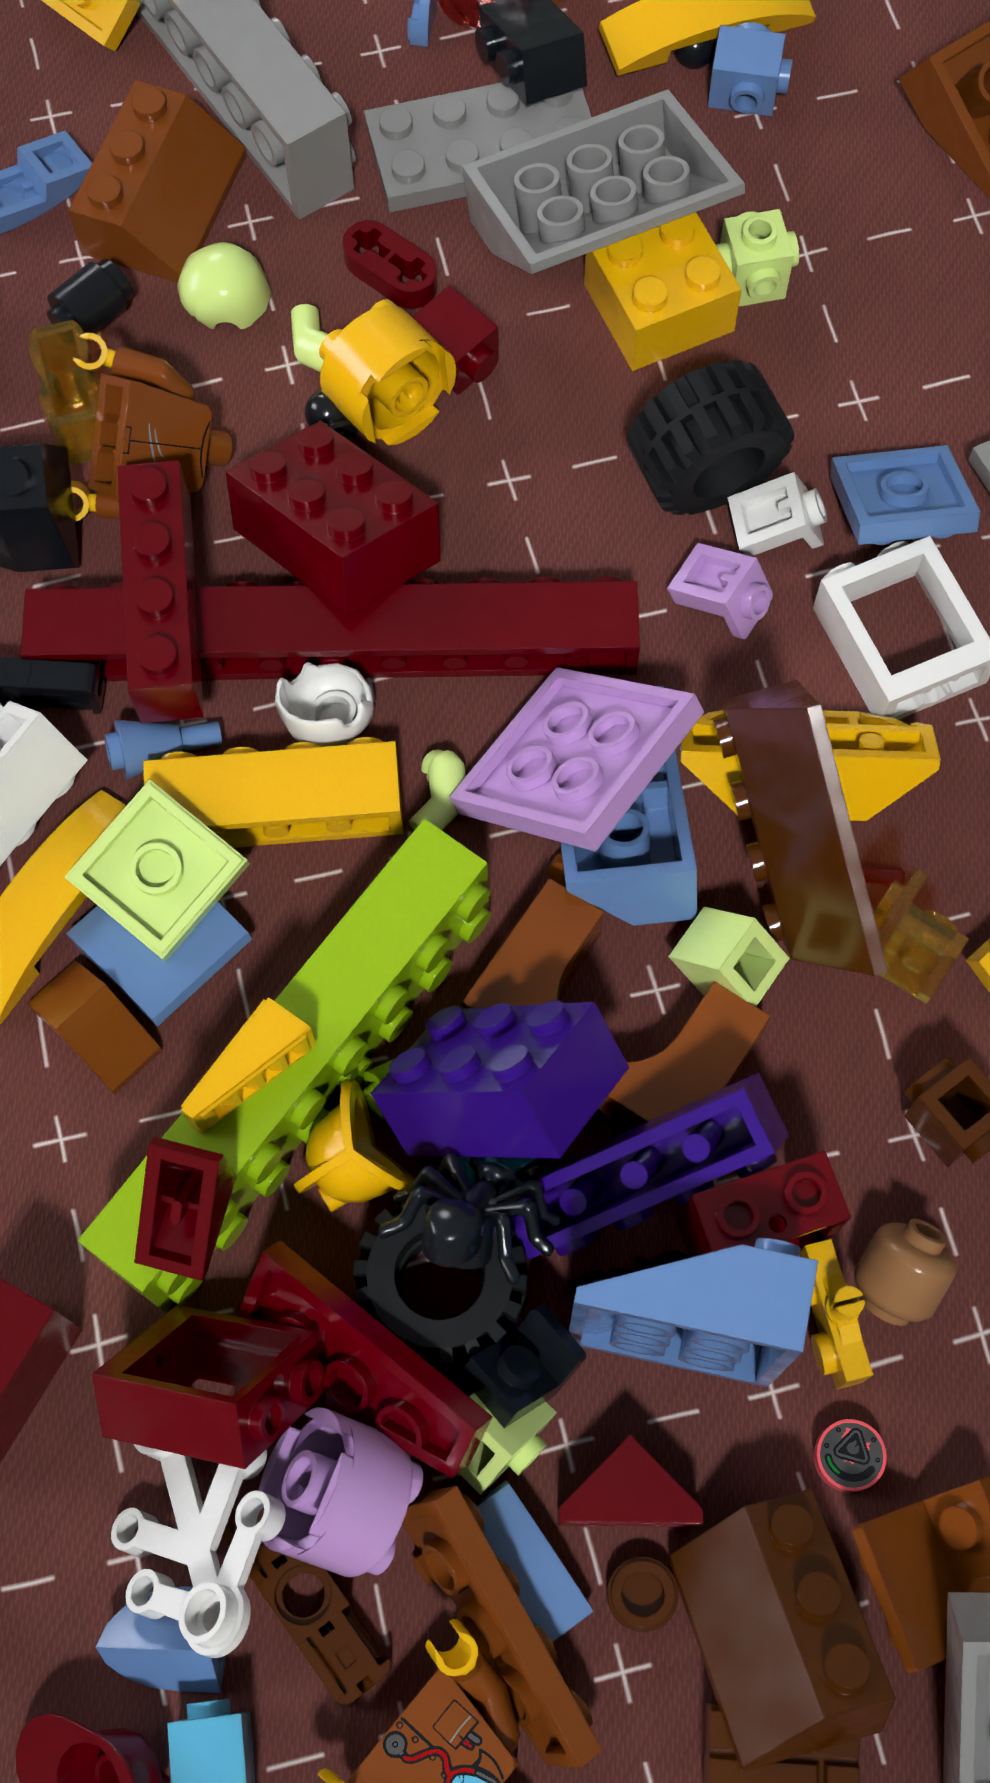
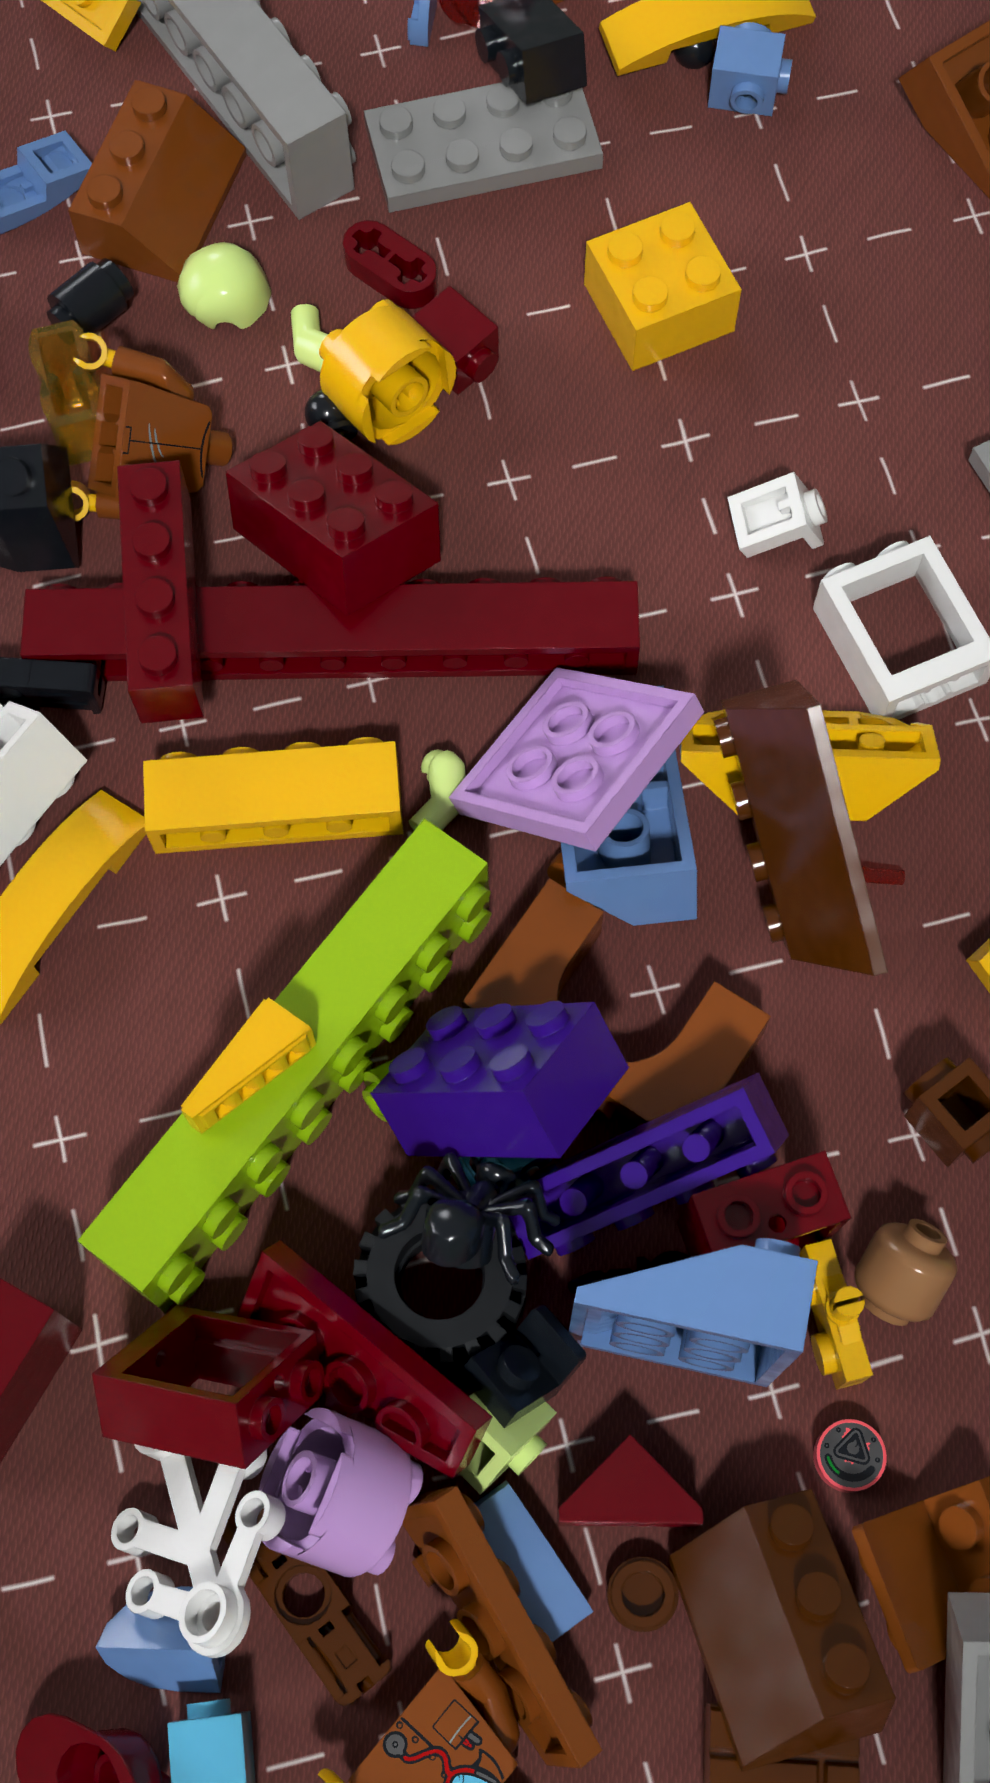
(95, 1026): dark orange slope -> none
(143, 976): medium blue slope -> none
(150, 741): medium blue cone -> none
(157, 870): yellowish green tile -> none
(182, 1207): dark red slope -> none
(325, 704): white hair -> none
(345, 1156): yellow helmet -> none
(596, 183): light grey slope -> none
(710, 437): black tyre -> none
(723, 585): lavender bracket -> none
(730, 952): yellowish green brick -> none
(759, 254): yellowish green brick -> none
(904, 495): medium blue plate -> none
(915, 942): clear yellow bracket -> none

